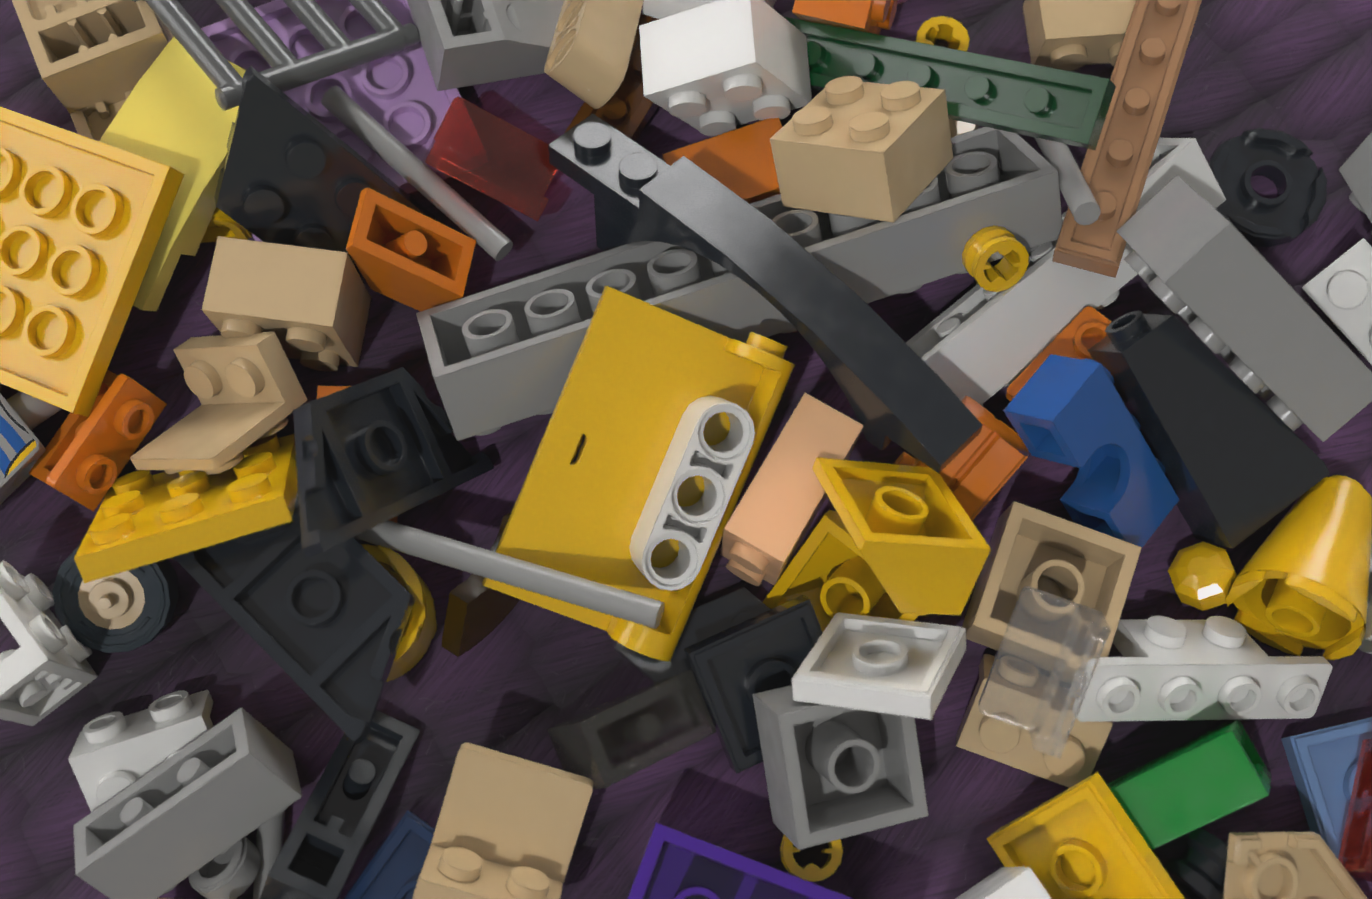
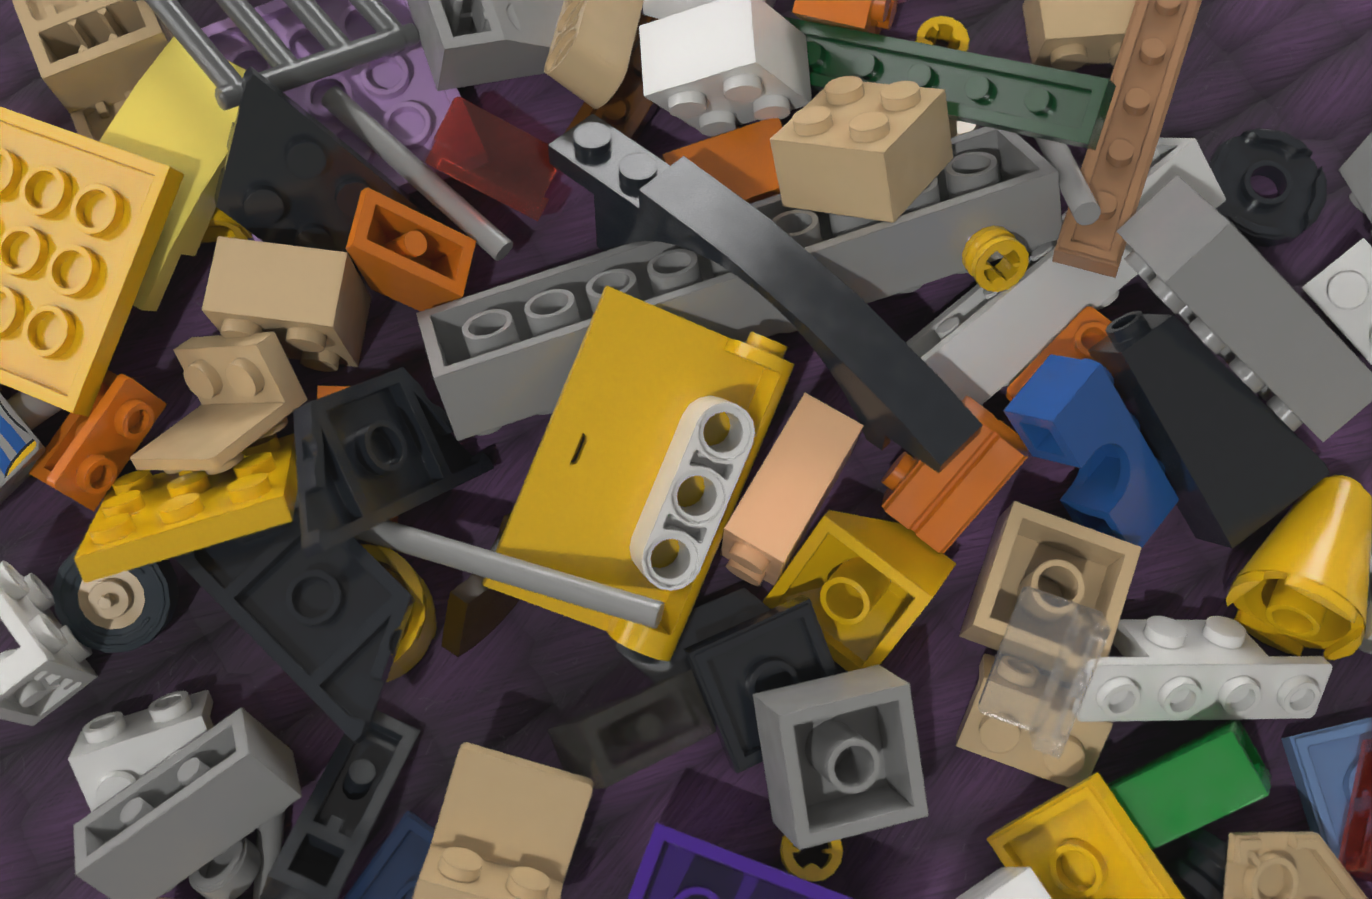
(881, 665): white tile -> none
(907, 532): yellow slope -> none
(1202, 575): yellow tile -> none

